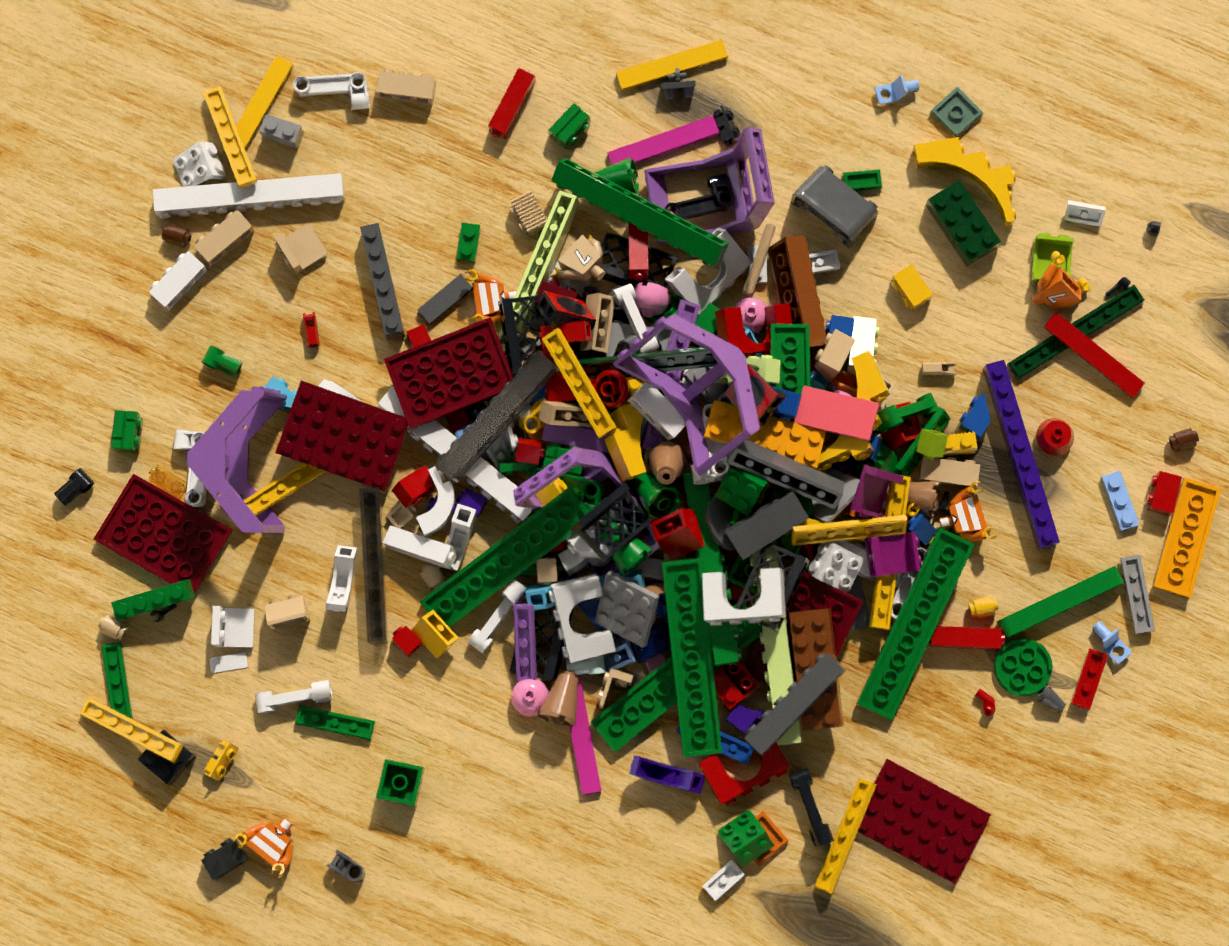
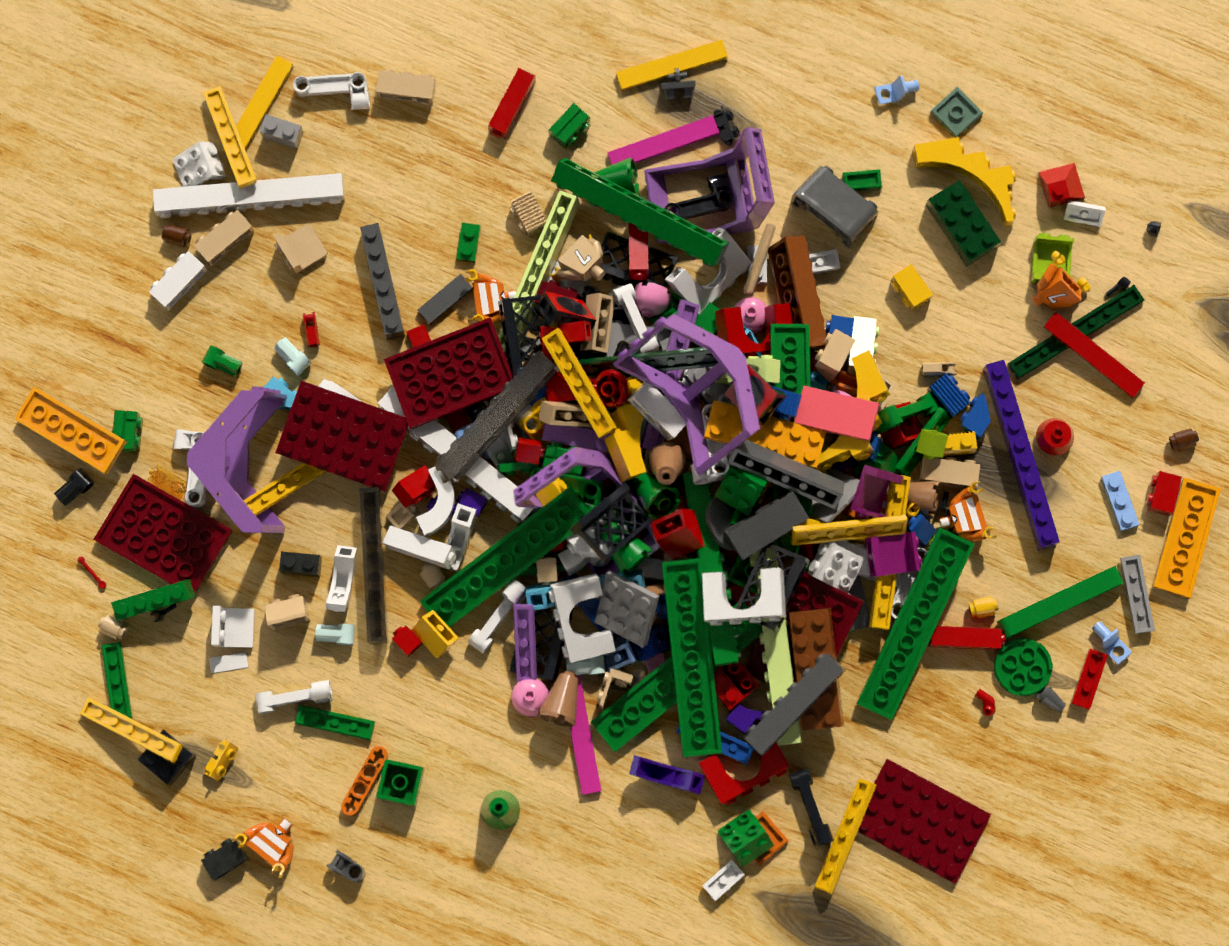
(70, 430): none -> light orange plate
(102, 584): none -> red hinge
(295, 359): none -> light aqua piece
(300, 564): none -> pearl dark grey brick
(340, 634): none -> light aqua piece
(367, 782): none -> orange beam
(504, 818): none -> green cone
(949, 395): none -> blue brick
(1061, 185): none -> red slope

